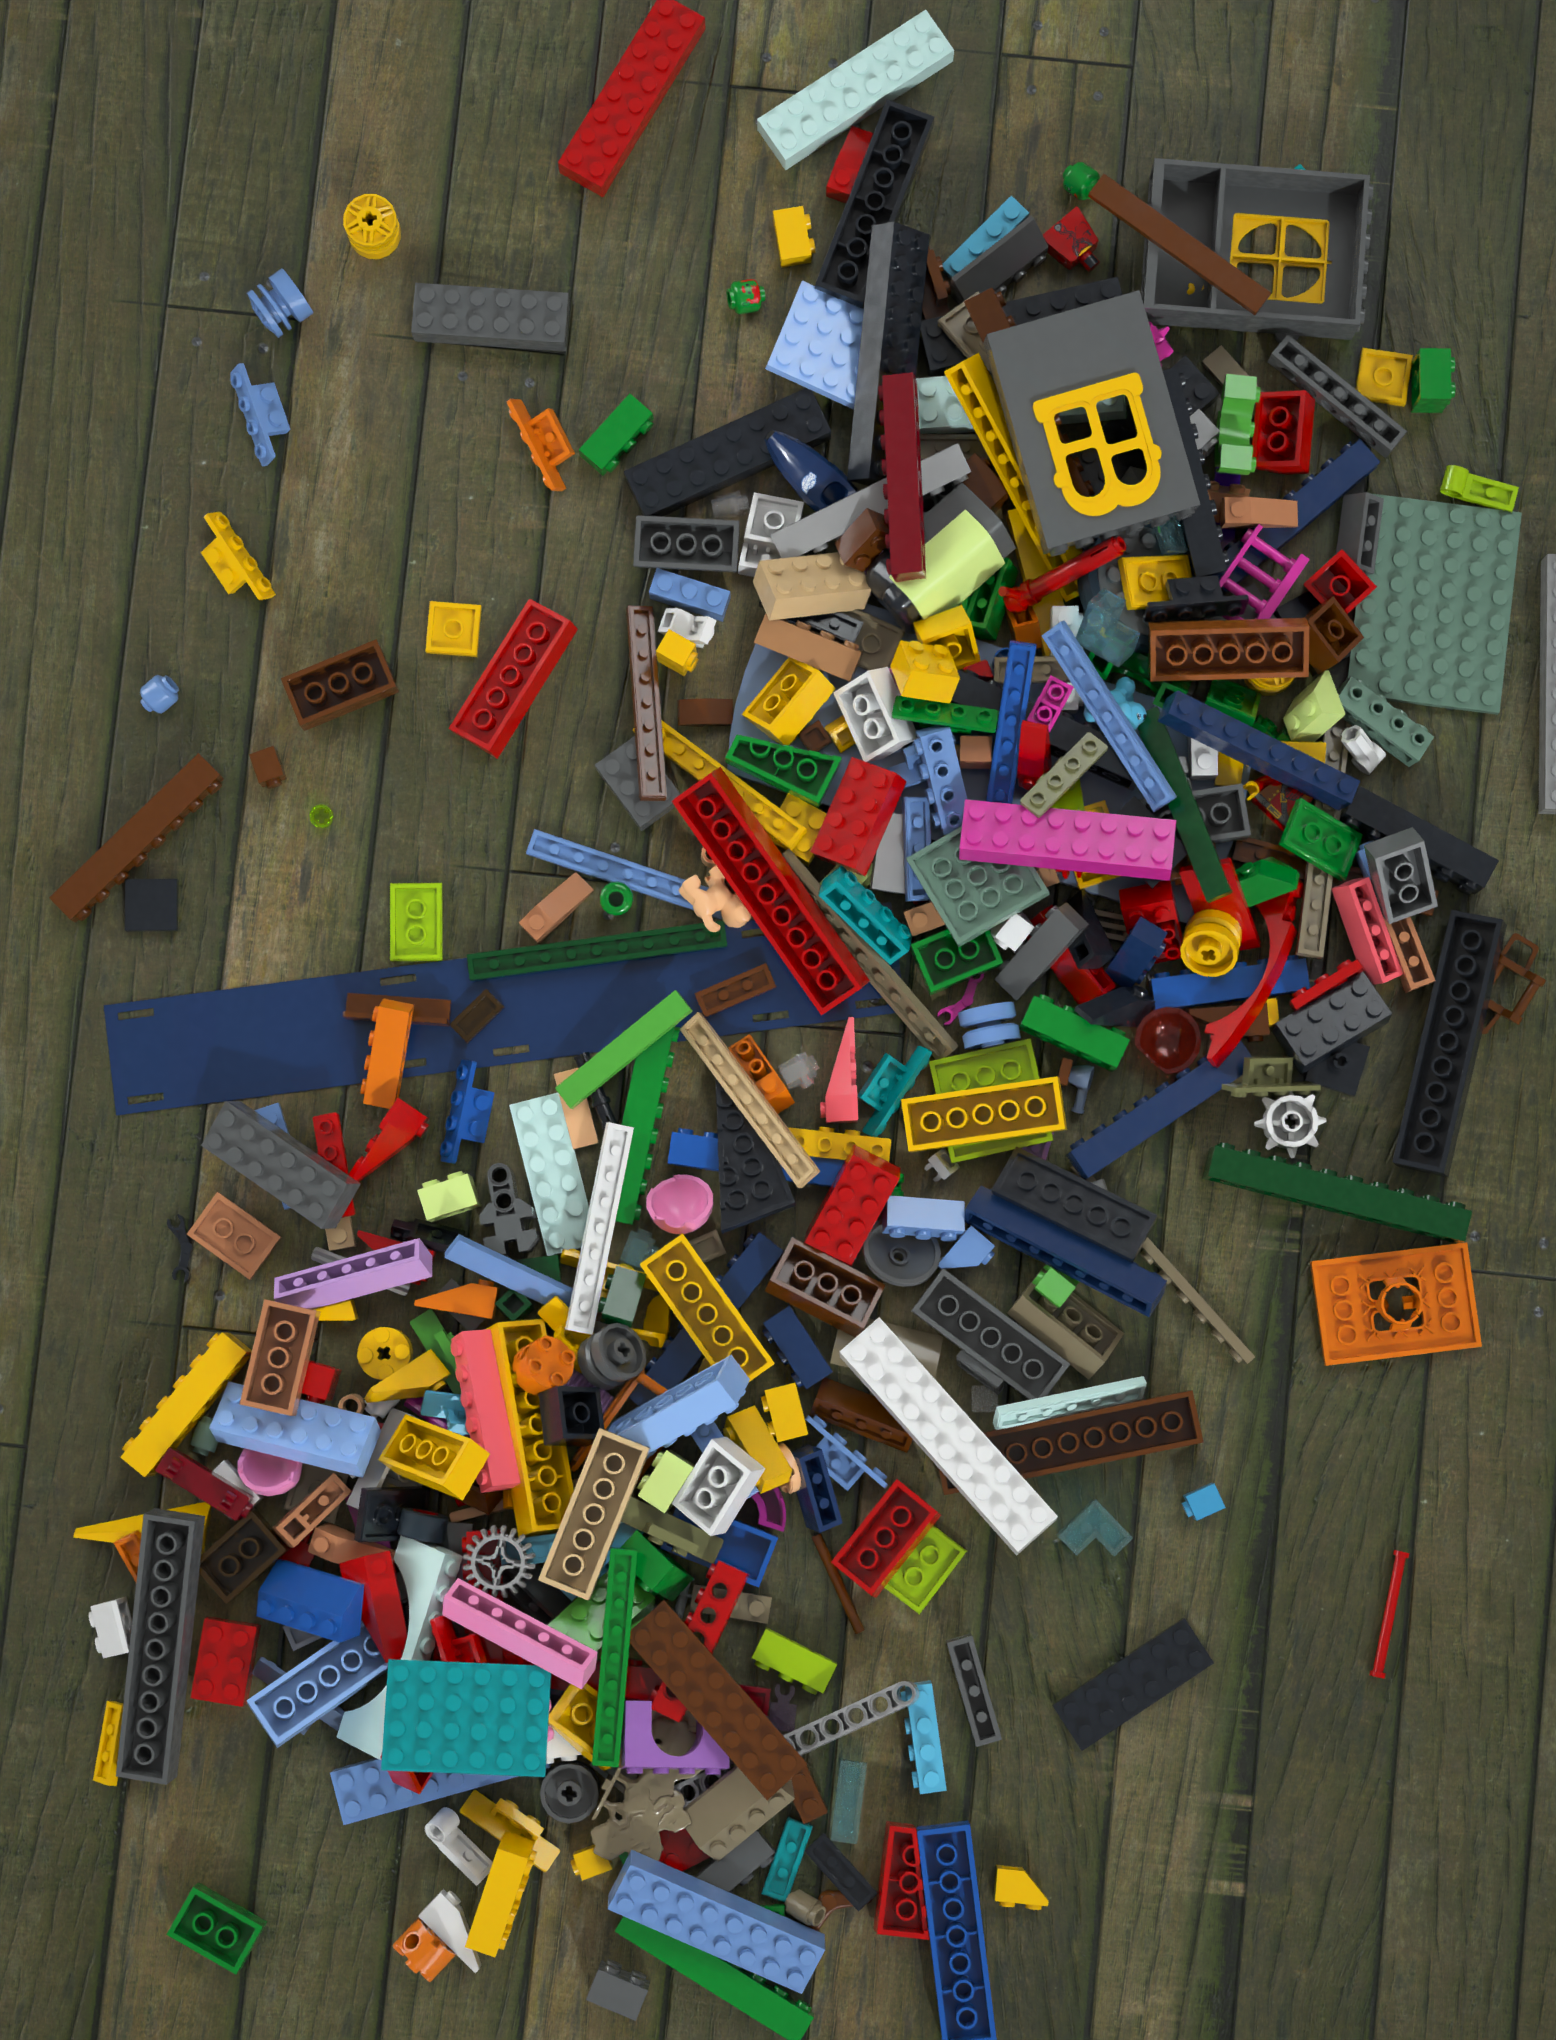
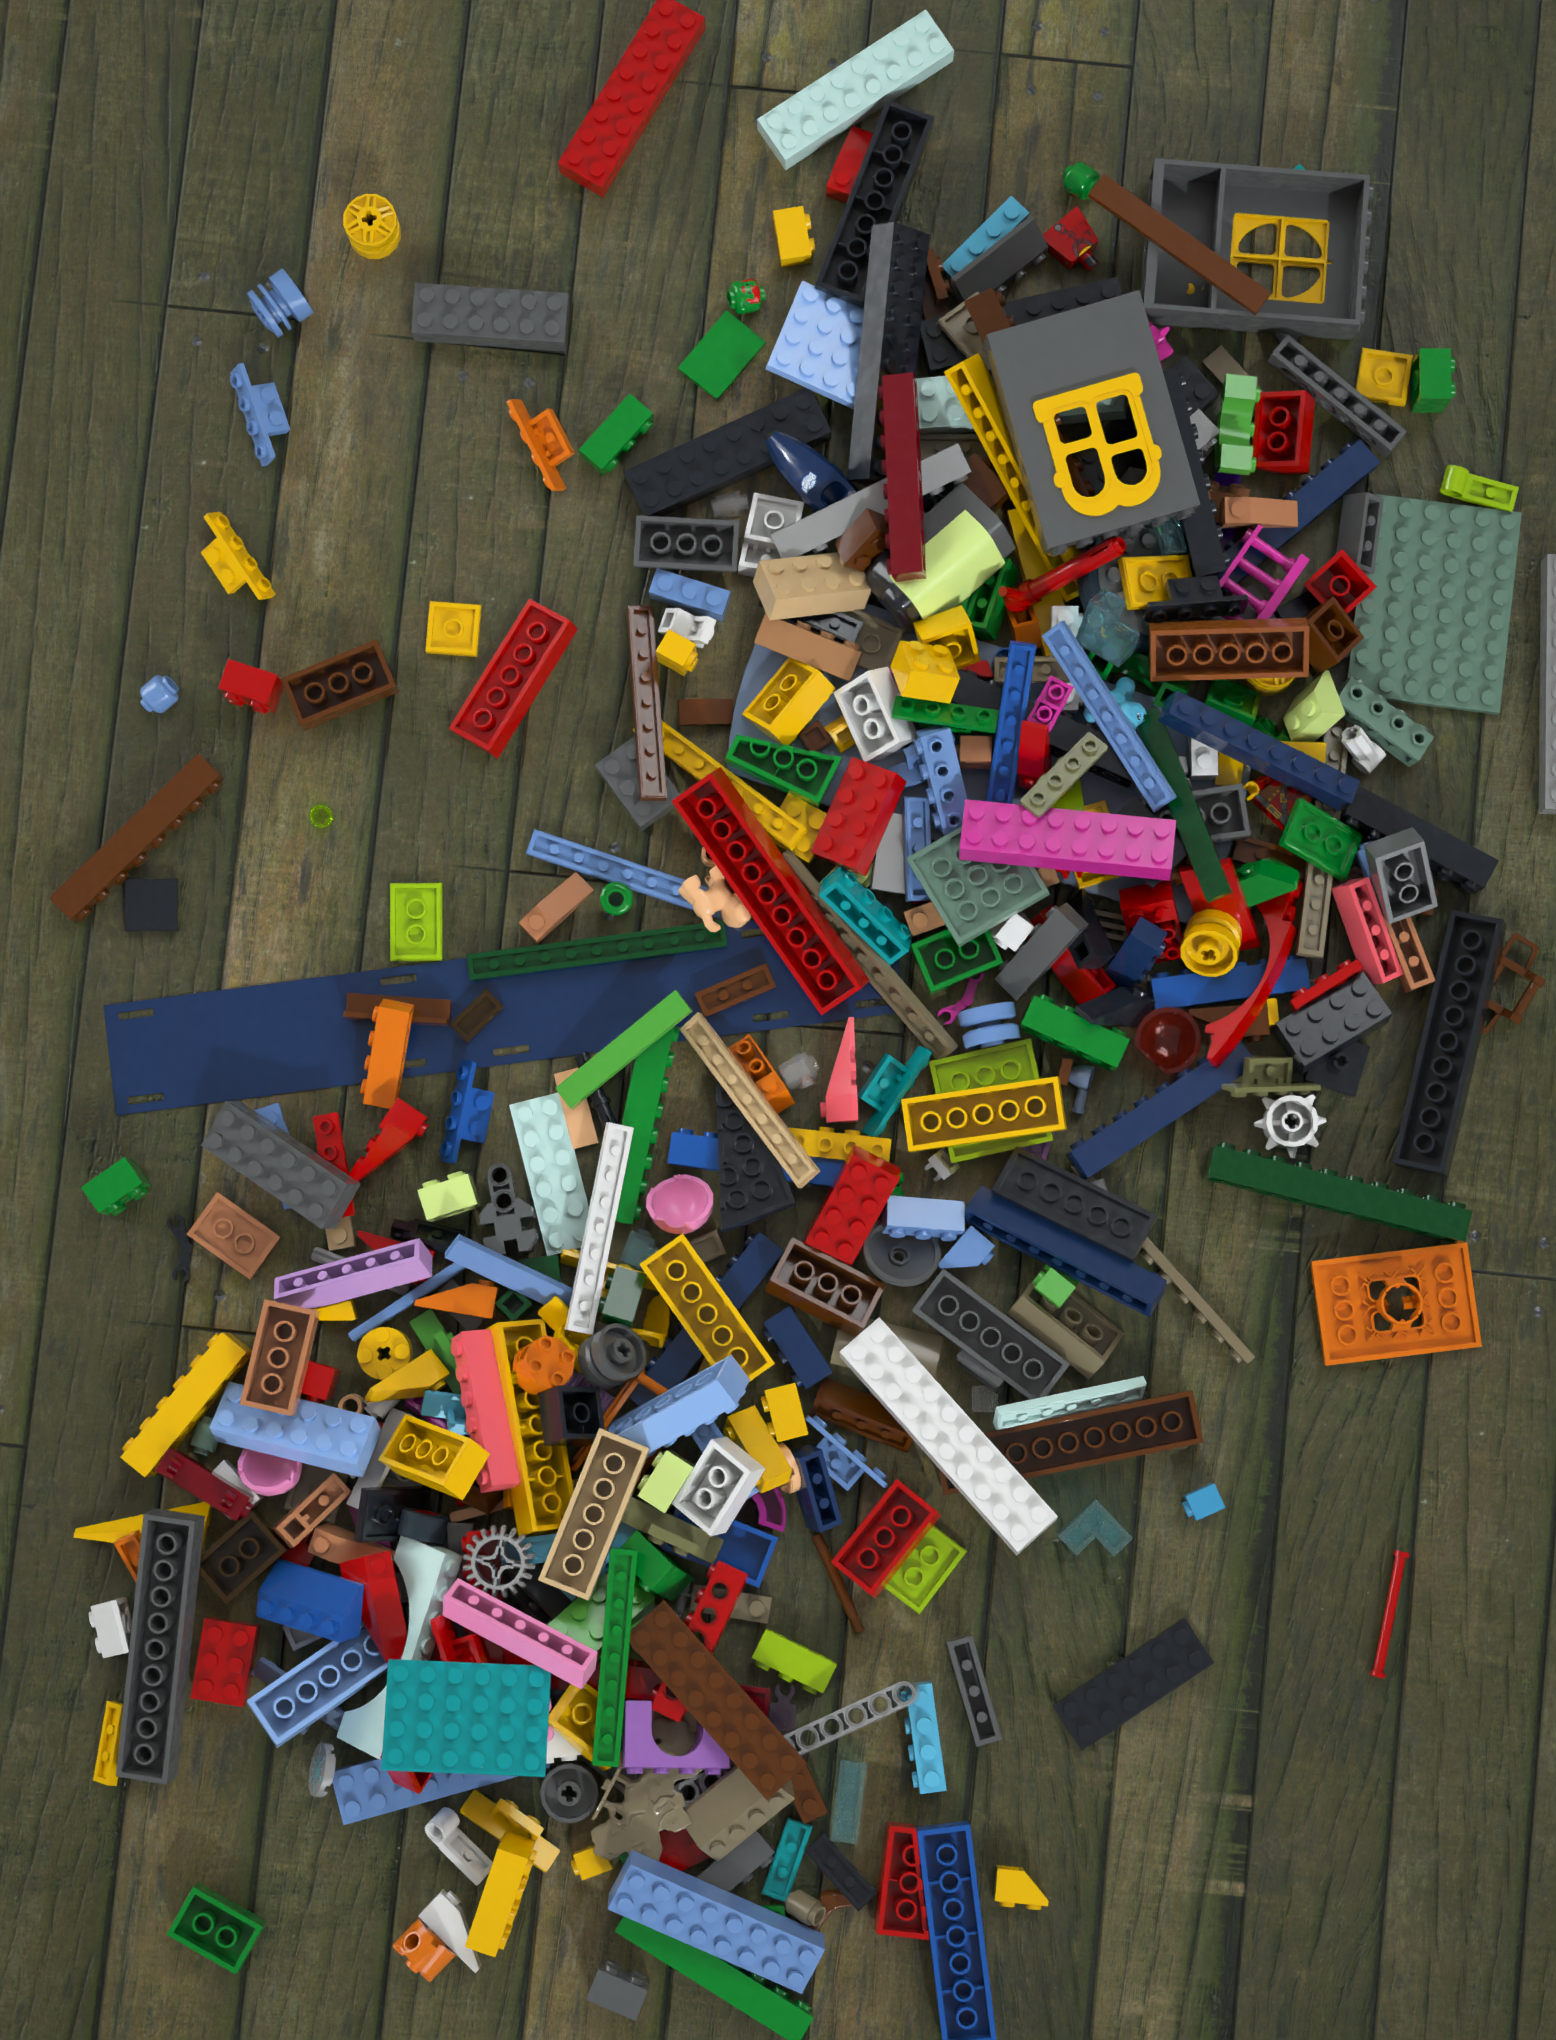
(116, 1187): none -> green brick
(251, 686): none -> red brick
(268, 767): reddish brown brick -> none
(321, 1769): none -> light grey tile
(406, 1301): none -> medium blue tile
(721, 355): none -> green tile

